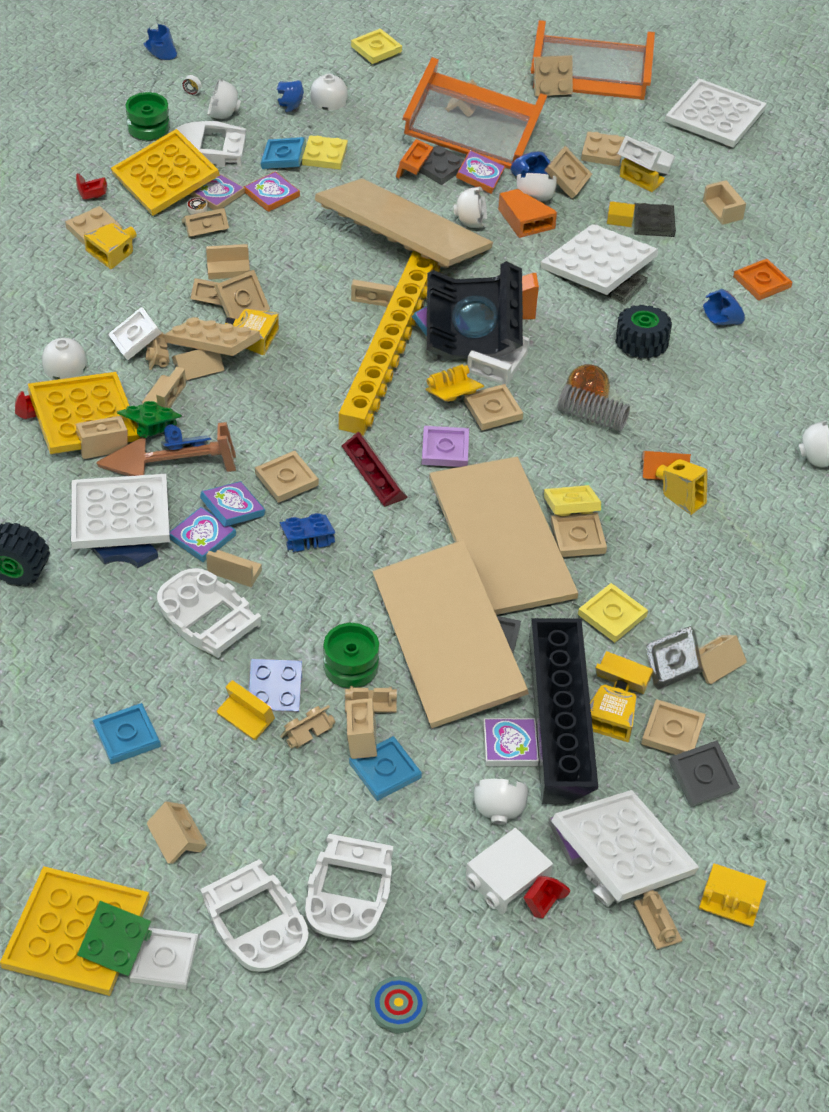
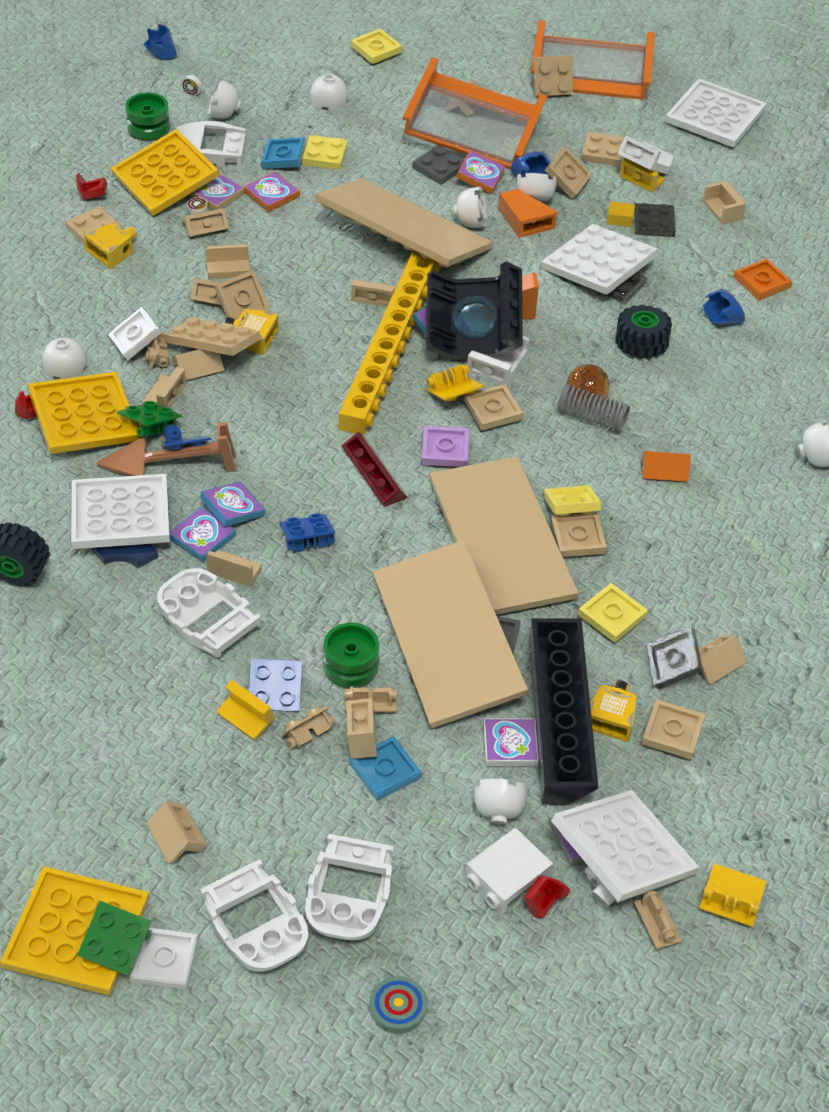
(101, 436): tan panel -> none
(126, 733): dark azure tile -> none
(286, 476): tan plate -> none
(292, 94): blue hair -> none
(414, 158): orange panel -> none
(619, 668): yellow panel -> none
(684, 484): yellow torso -> none
(704, 773): dark grey plate -> none

